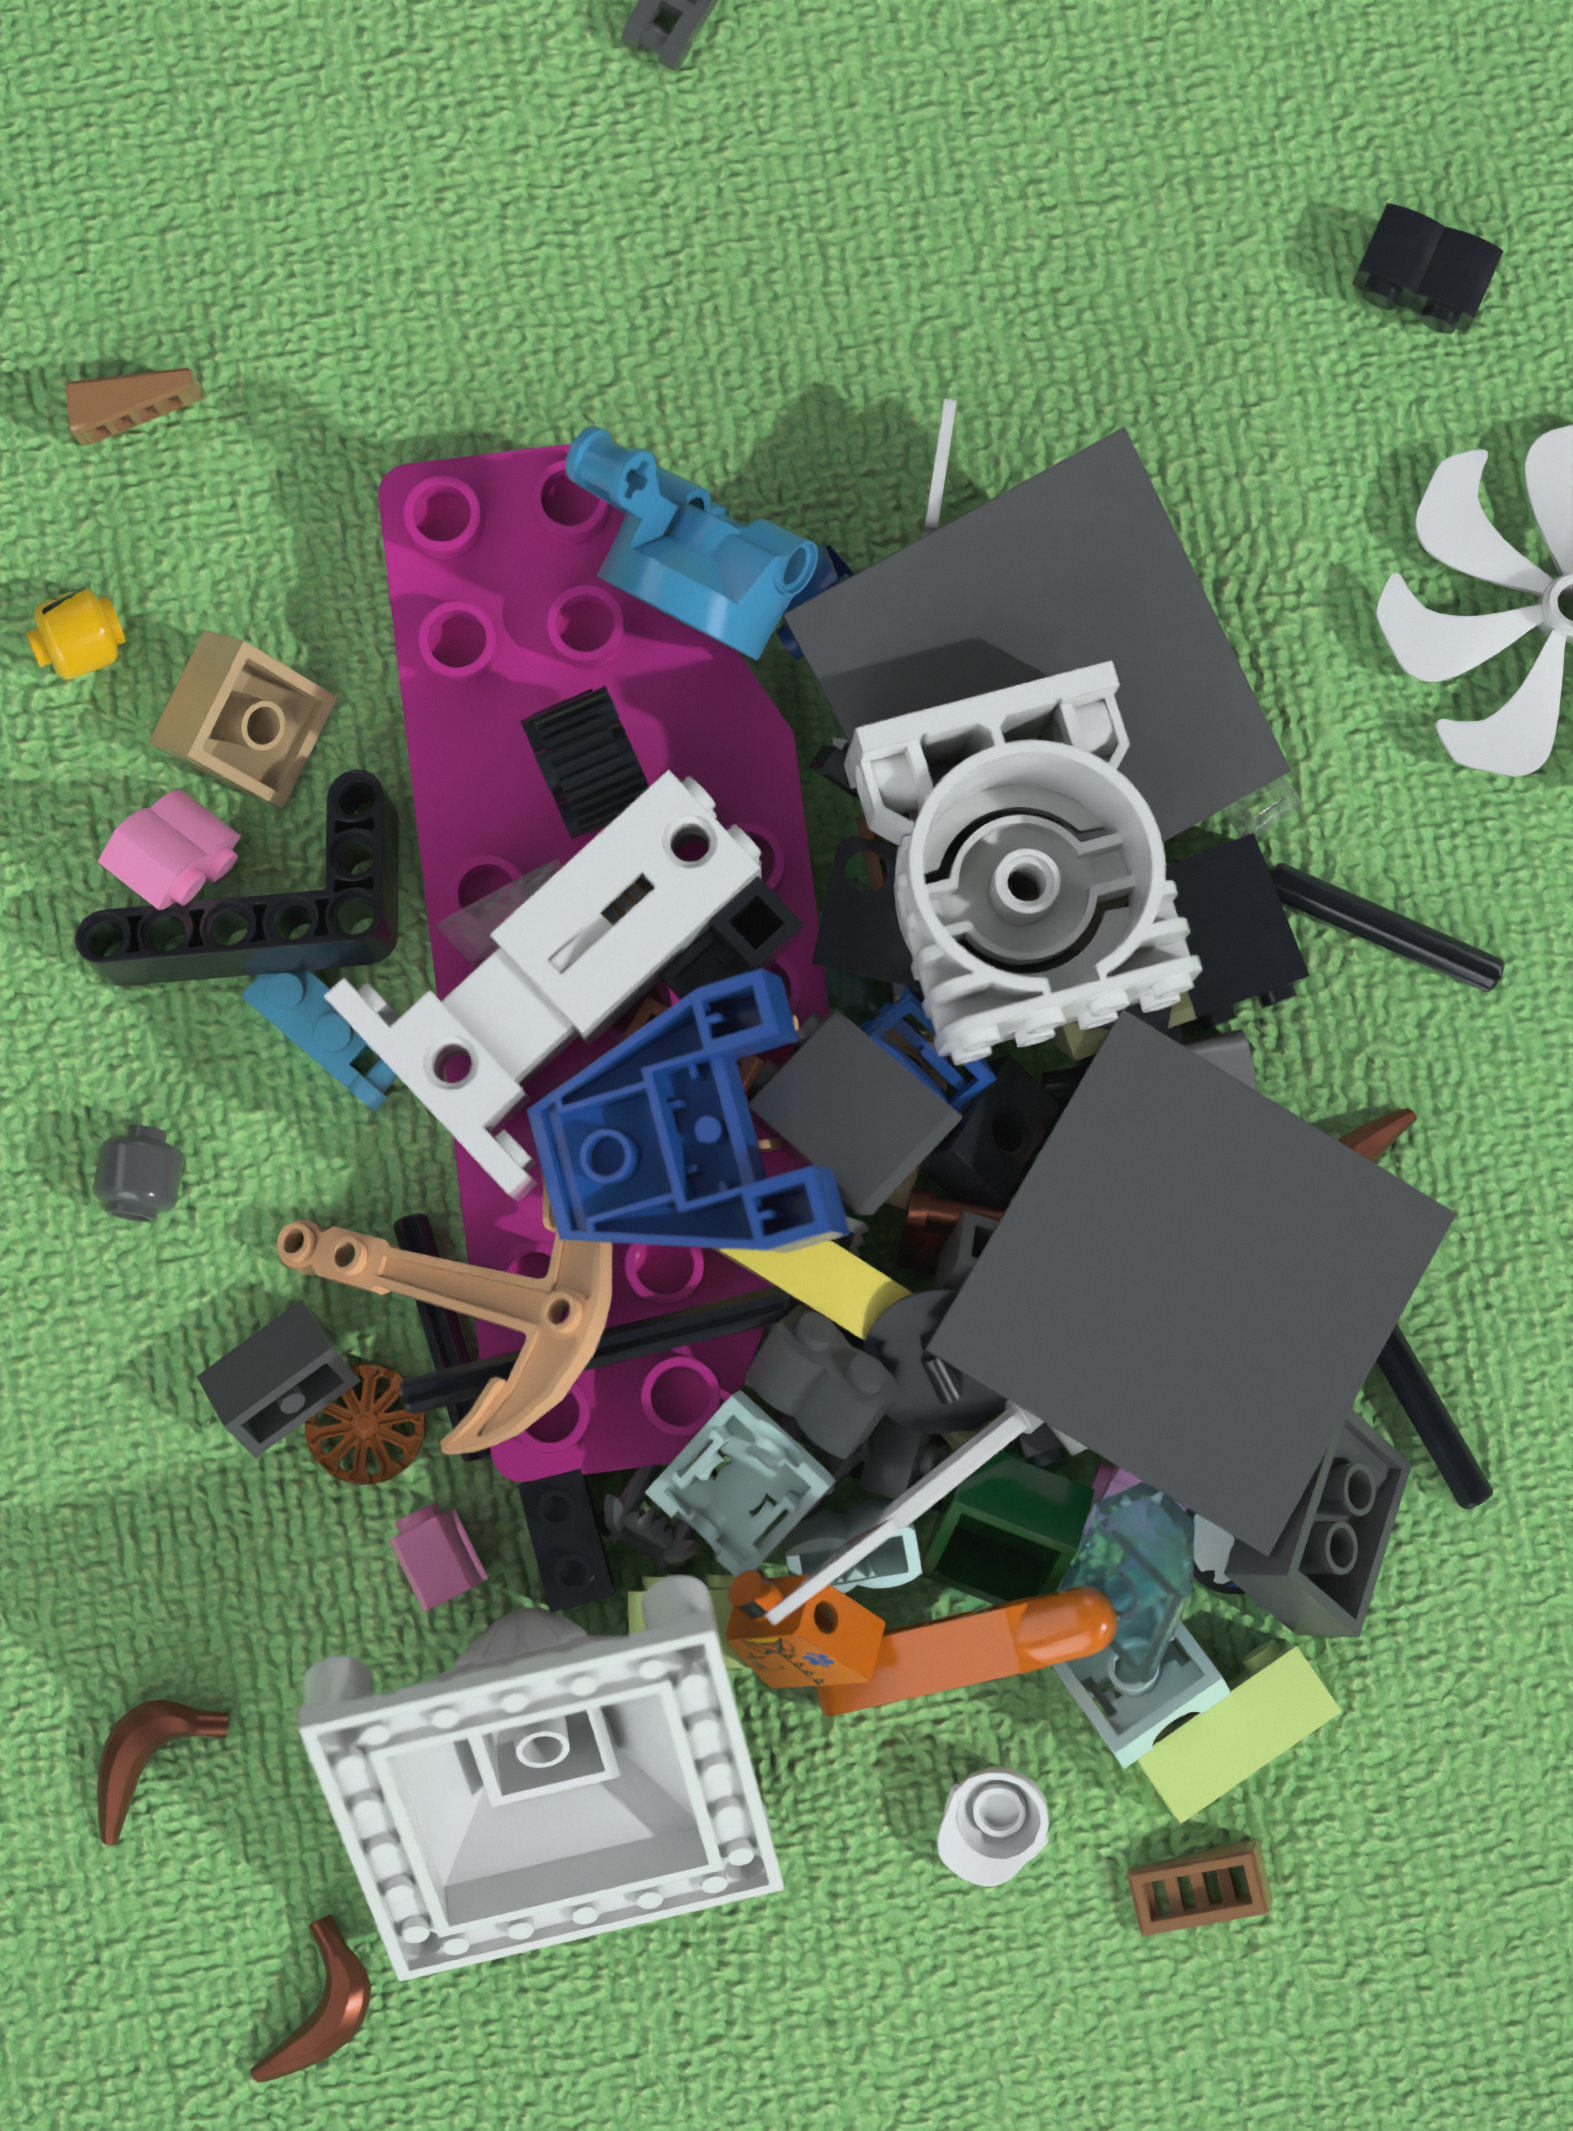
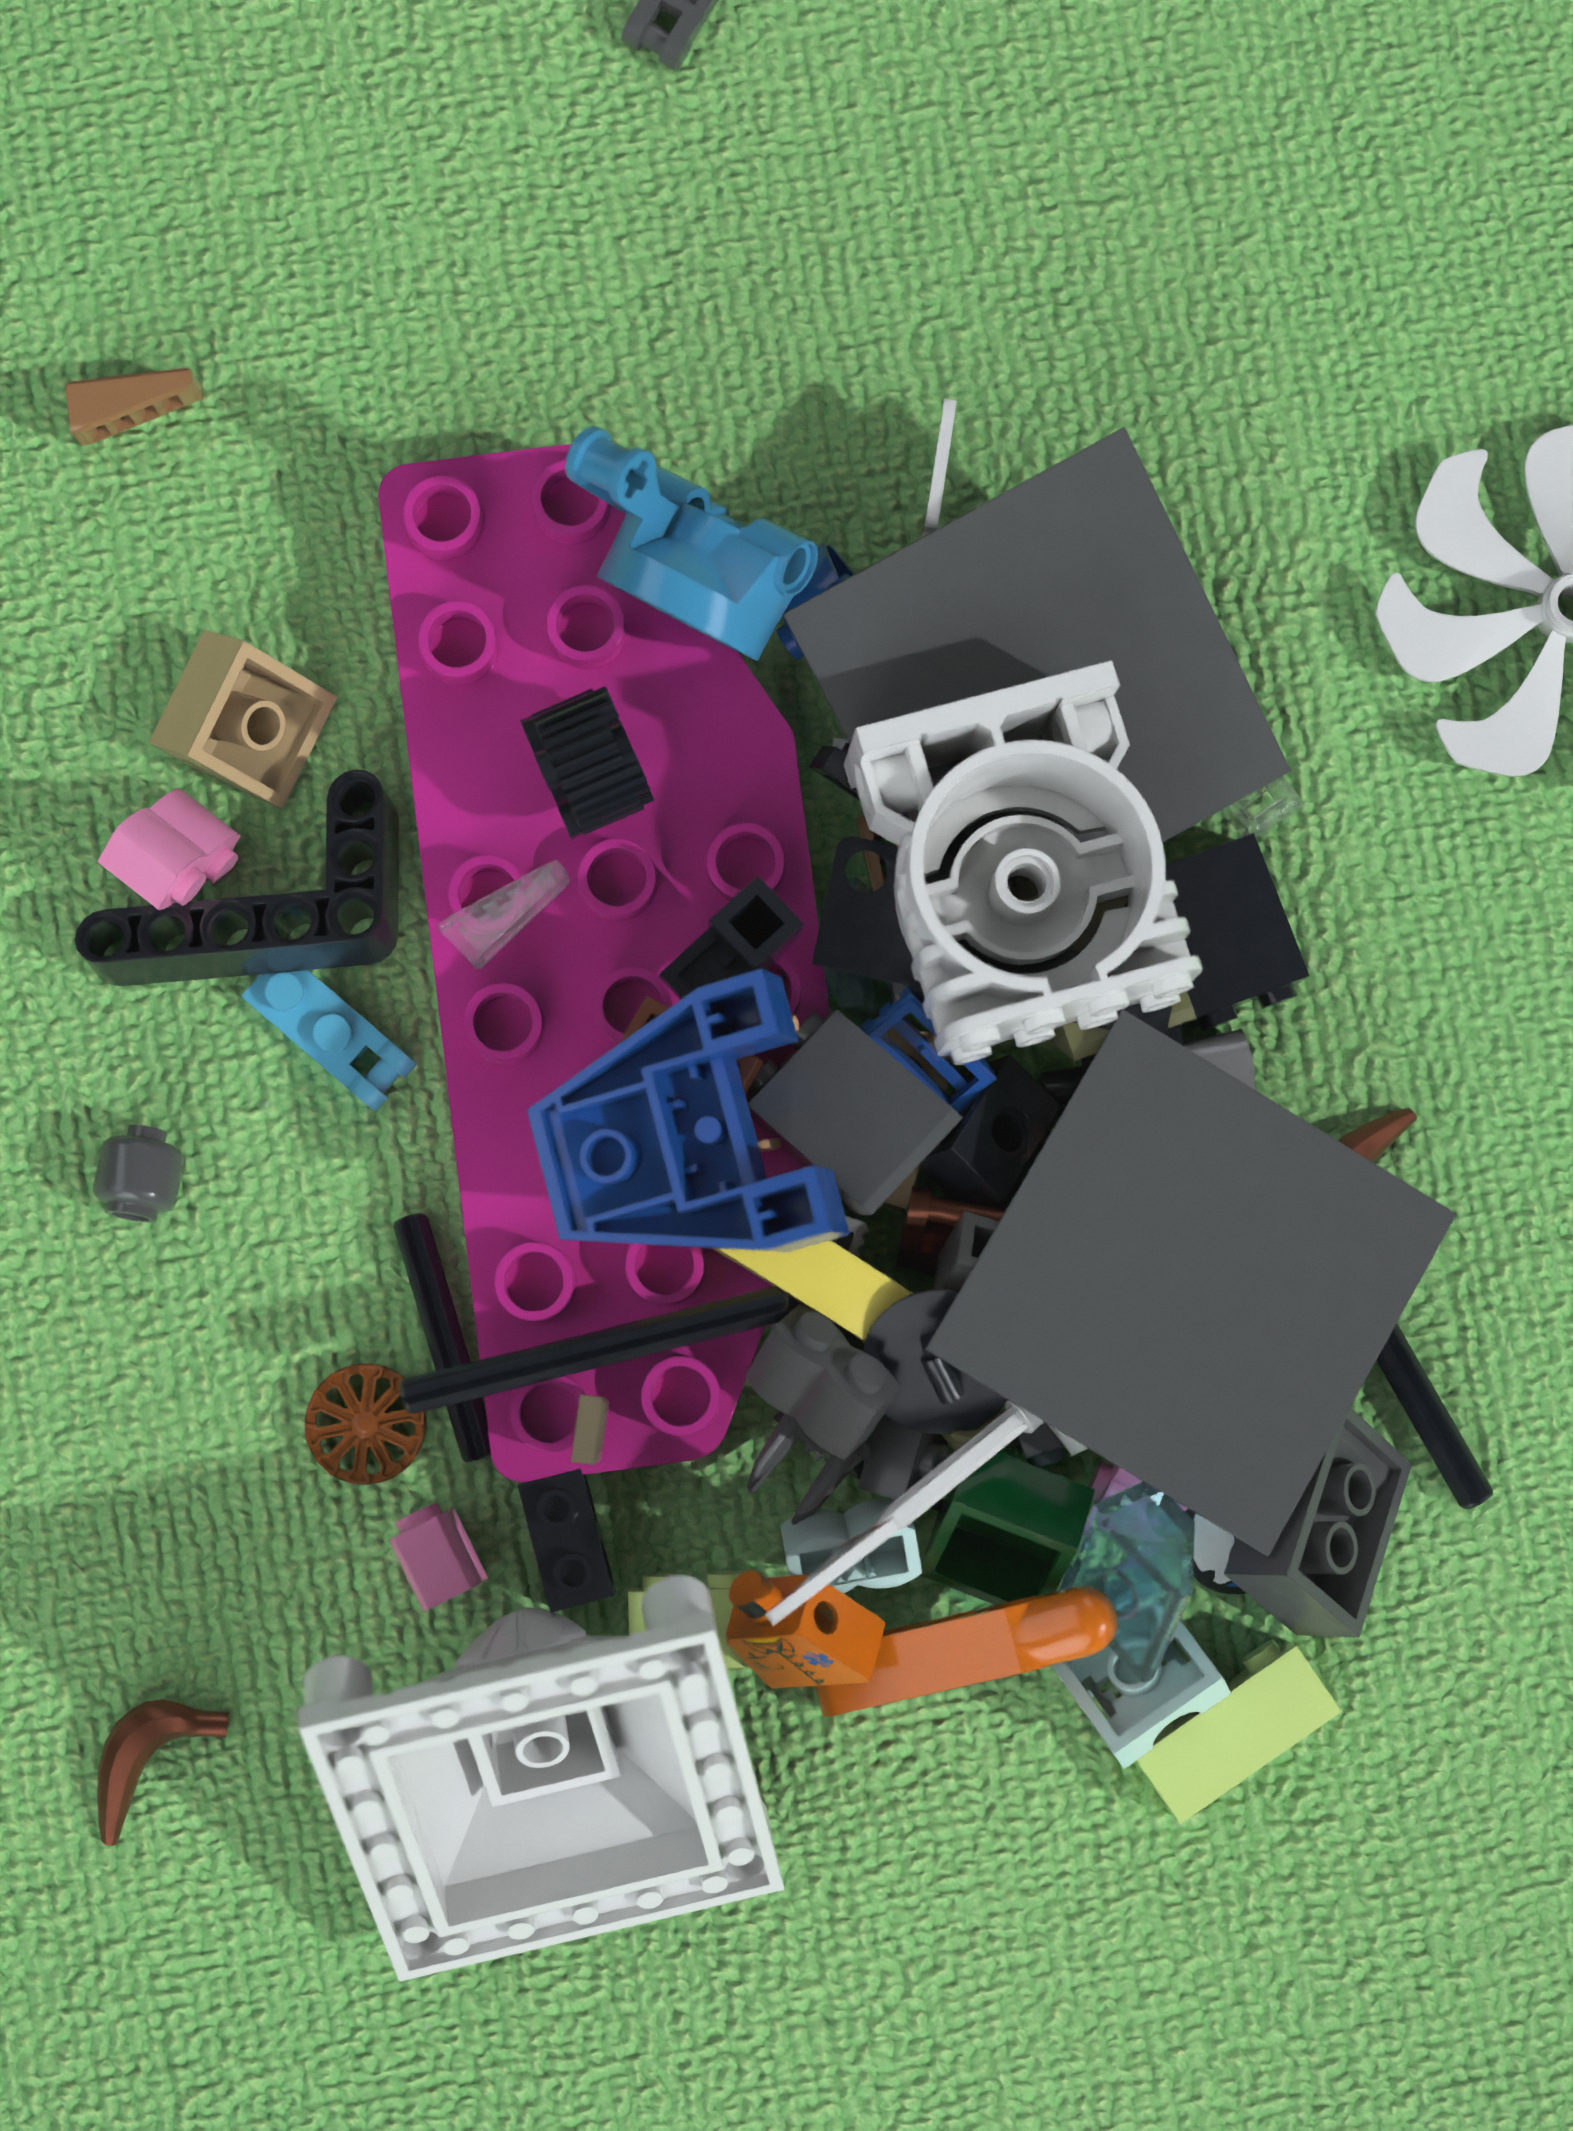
(76, 633): yellow head -> none
(278, 1379): dark grey brick -> none
(335, 2017): copper piece -> none
(552, 1351): light nougat piece -> none
(561, 968): white brick -> none
(590, 1429): none -> dark tan tile
(642, 1531): dark grey piece -> none
(761, 1465): light aqua brick -> none
(992, 1825): white hat -> none
(1221, 1859): medium nougat slope -> none
(1387, 928): black axle -> none
(1426, 269): black brick -> none

